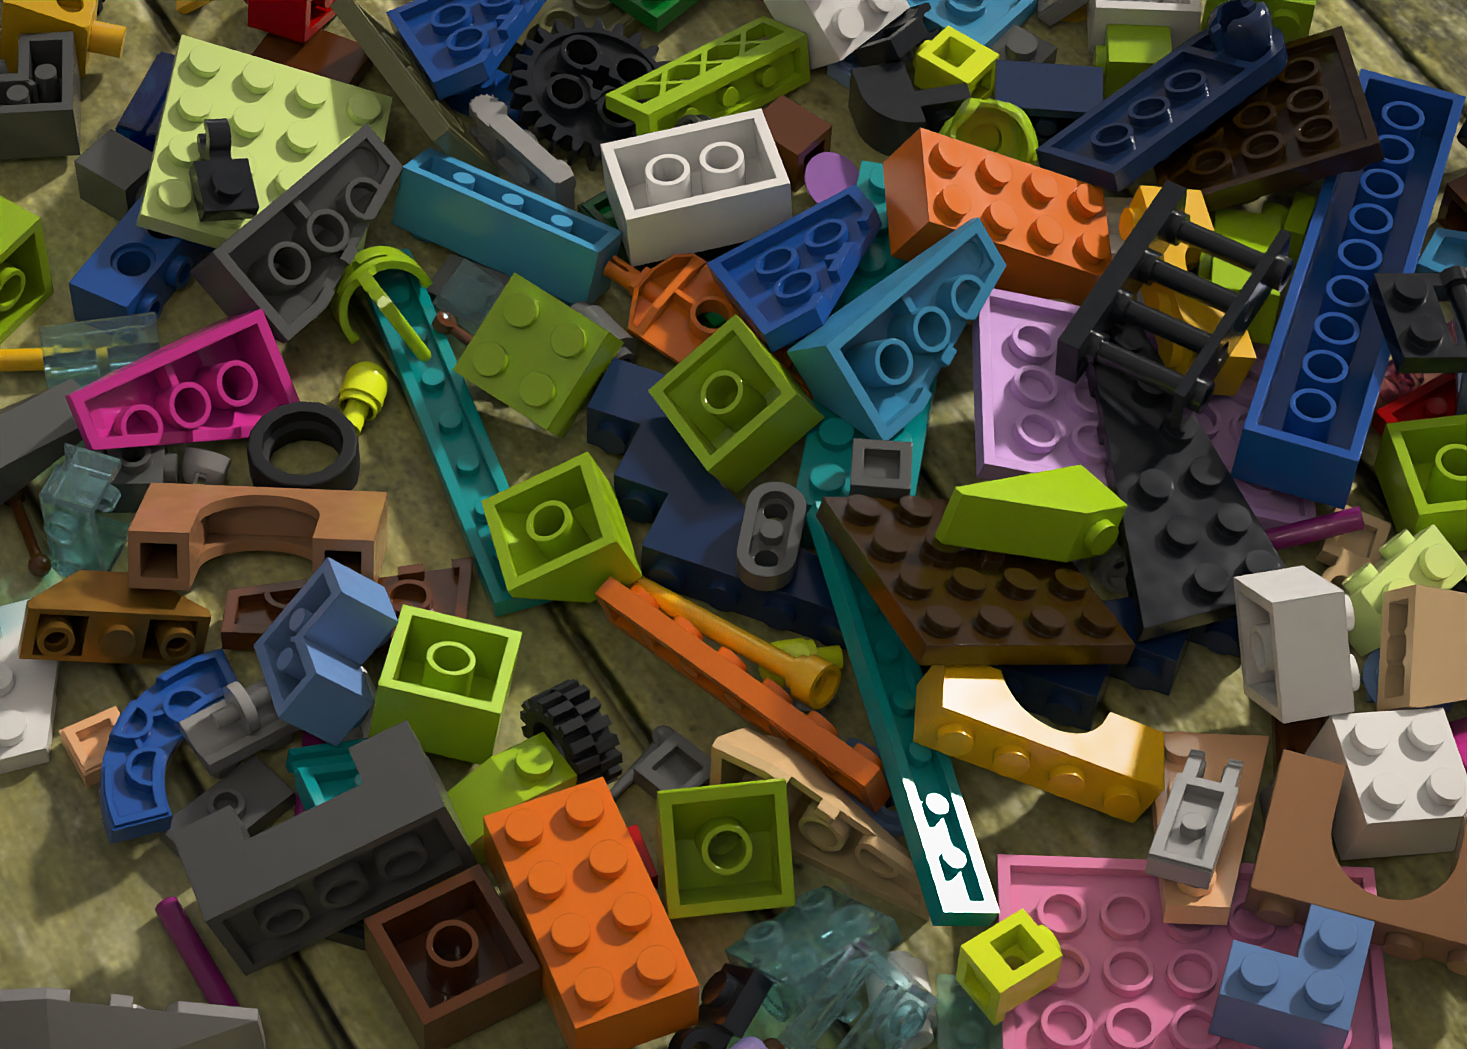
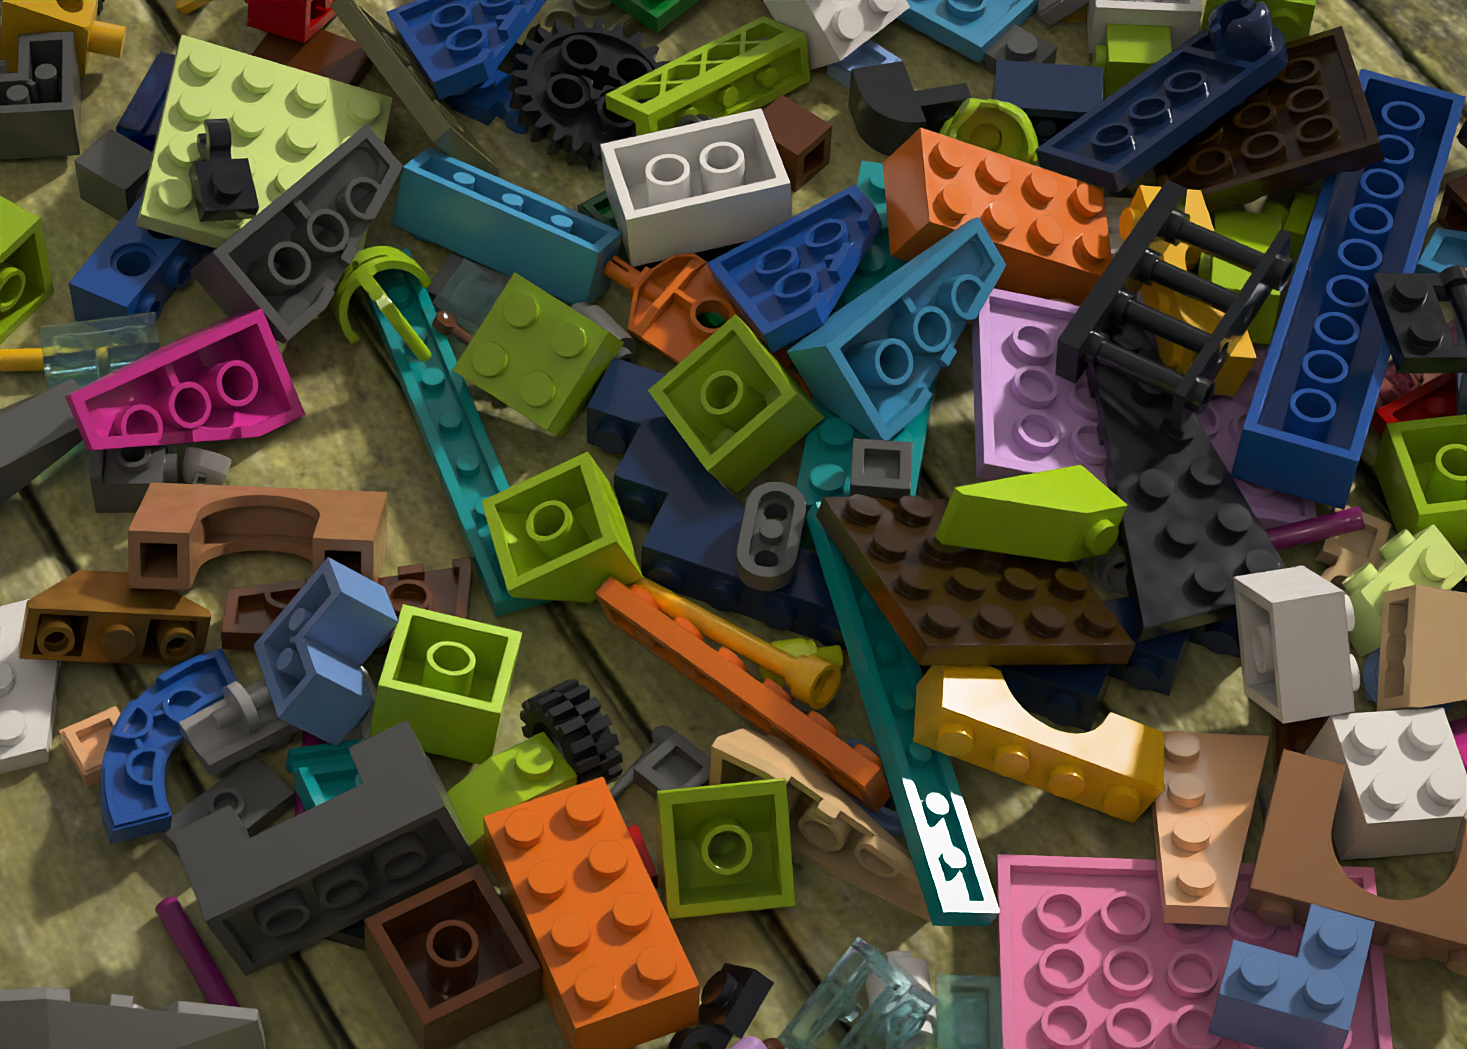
(39, 564): reddish brown hinge -> none
(68, 504): clear light blue window -> none
(304, 422): black tyre -> none
(363, 393): neon yellow cylinder -> none
(519, 153): light grey hinge -> none
(806, 944): clear light blue plate -> none
(828, 175): medium lavender sticker -> none
(896, 41): black plate -> none
(955, 60): neon yellow brick -> none
(988, 962): neon yellow brick -> none
(1194, 823): light grey hinge -> none

